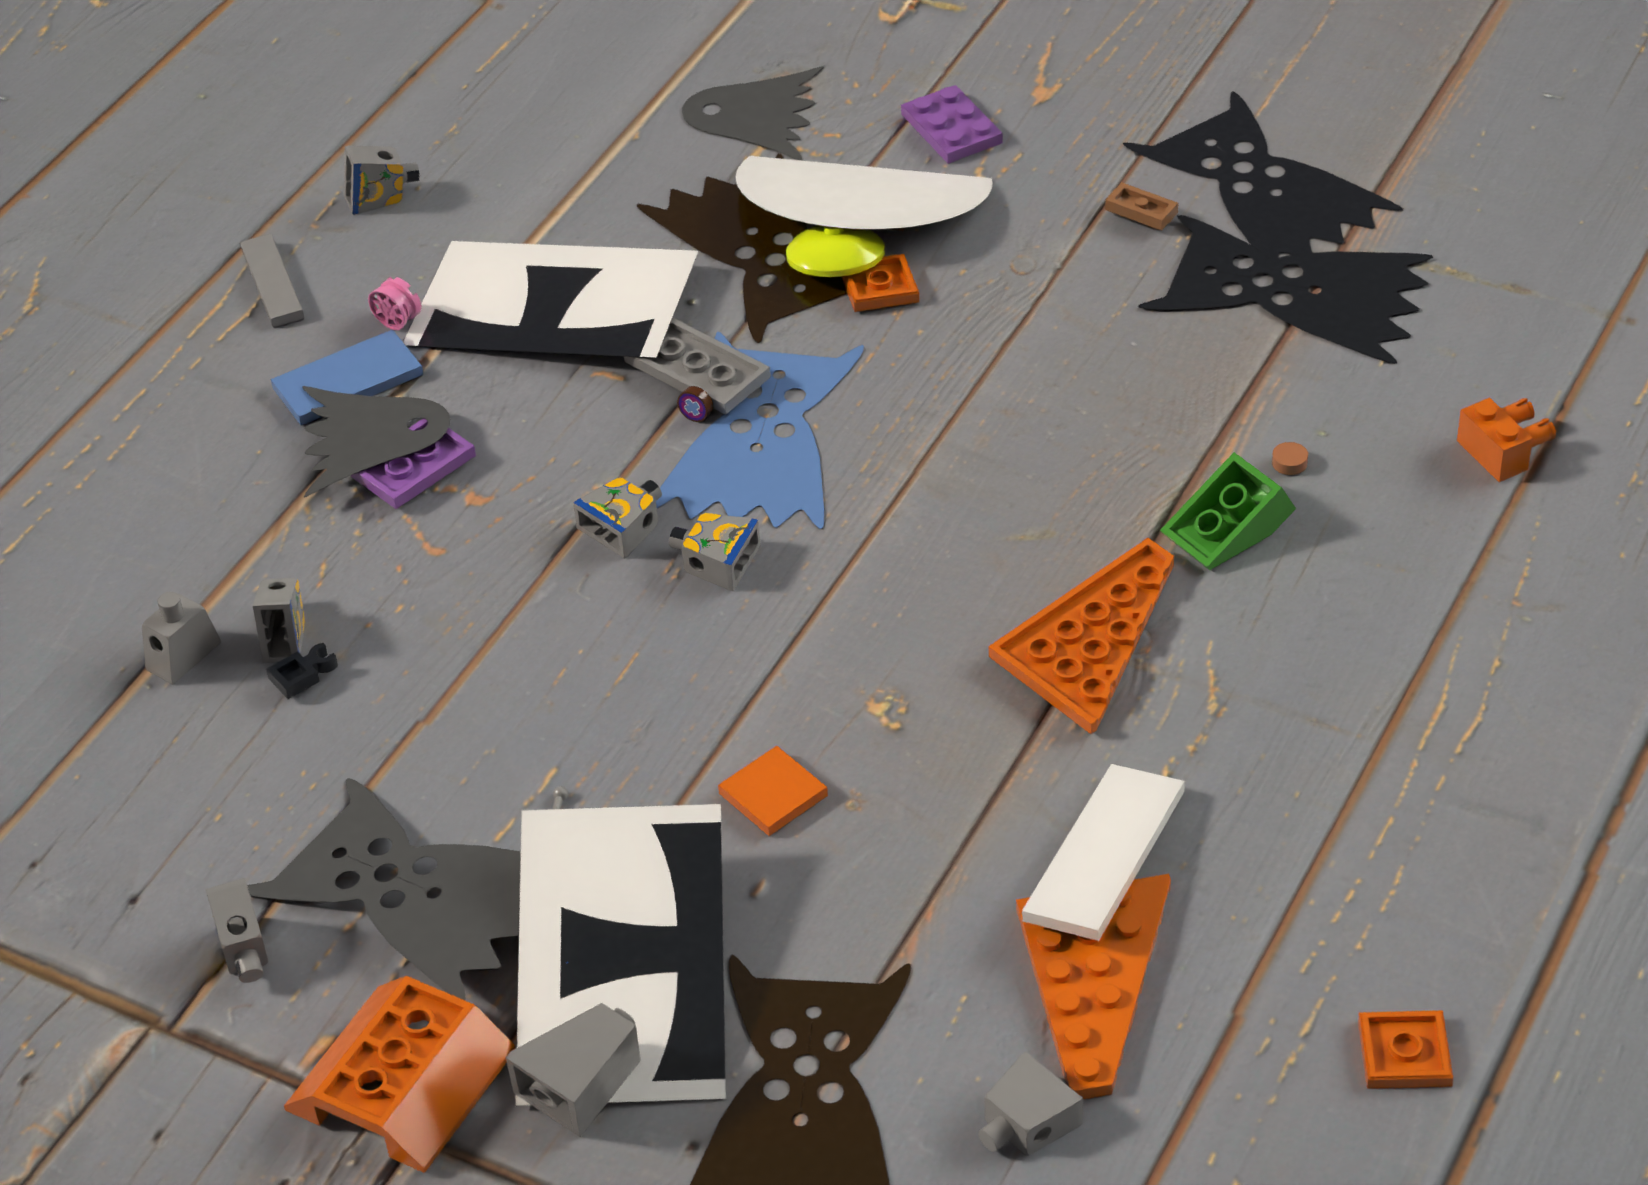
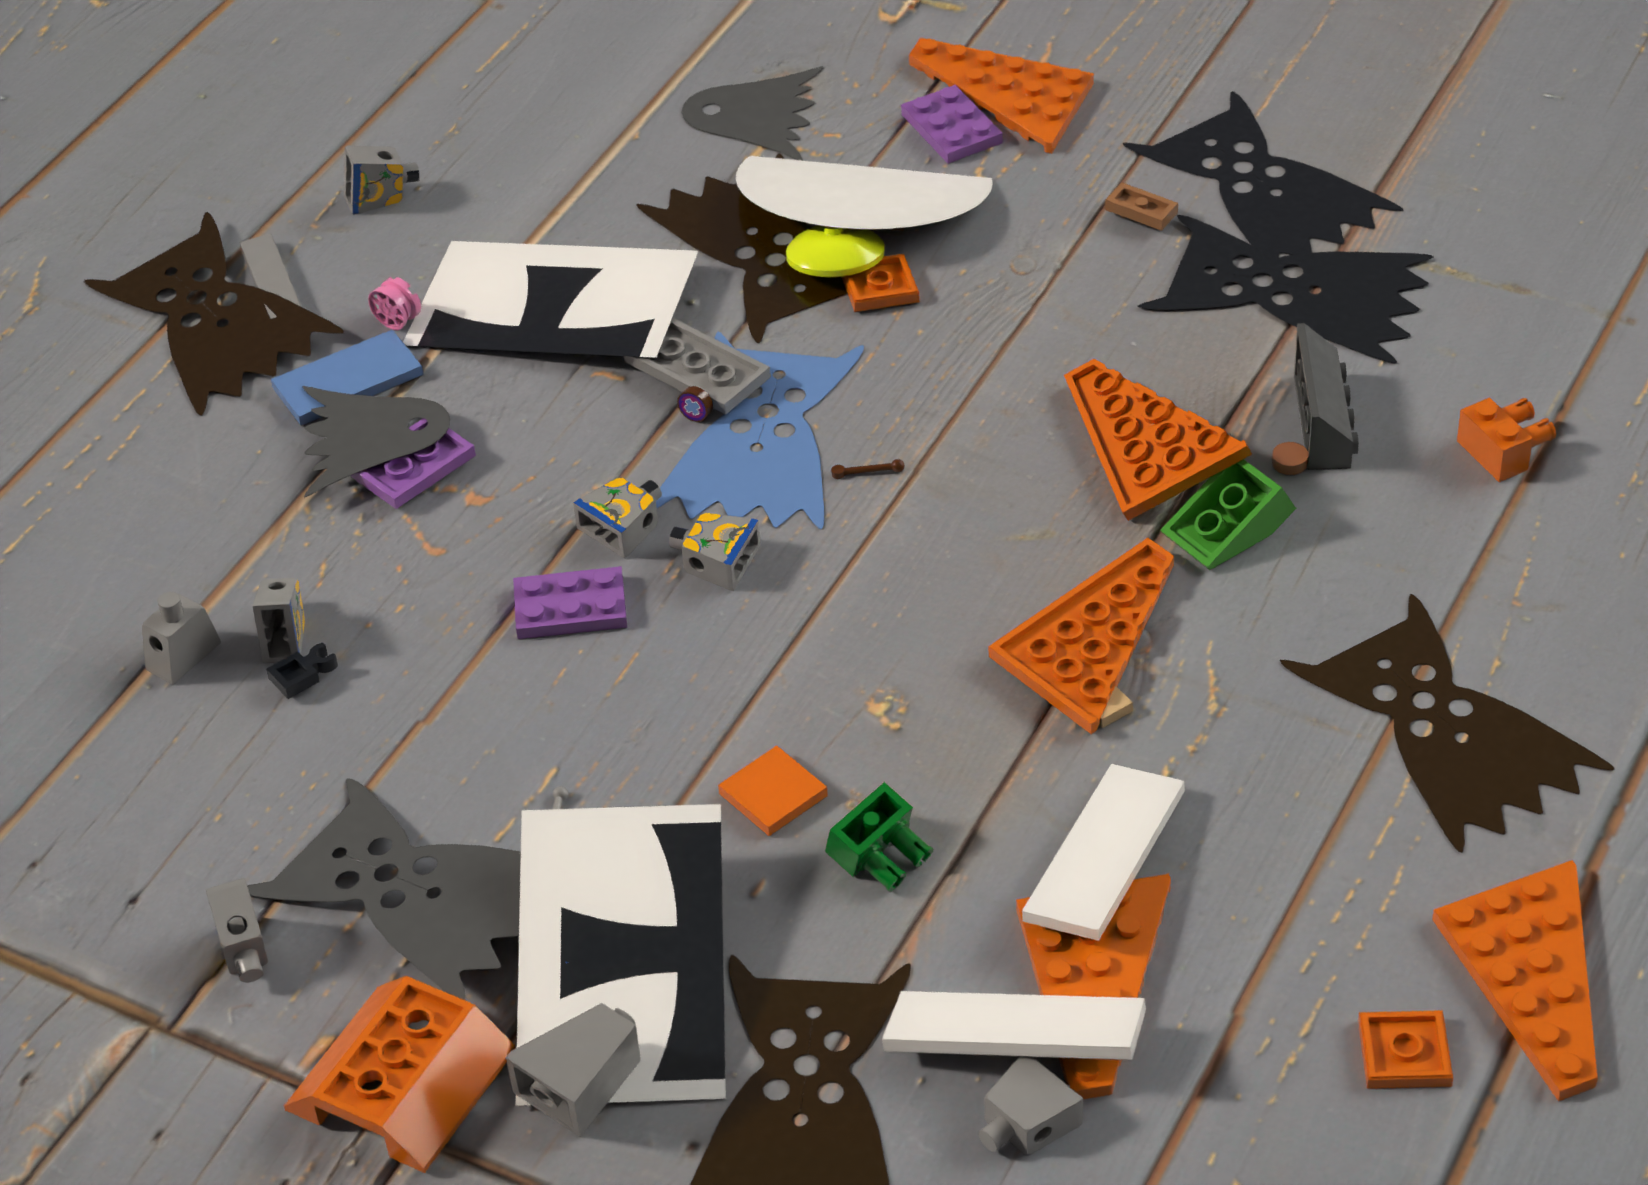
(207, 354): none -> dark brown piece
(569, 602): none -> medium lavender plate
(840, 471): none -> reddish brown hinge
(871, 828): none -> green brick
(1015, 1025): none -> white tile
(1022, 93): none -> orange wing
(1117, 707): none -> tan tile
(1146, 440): none -> orange wing
(1323, 402): none -> dark grey slope
(1458, 780): none -> dark brown piece
(1531, 965): none -> orange wing

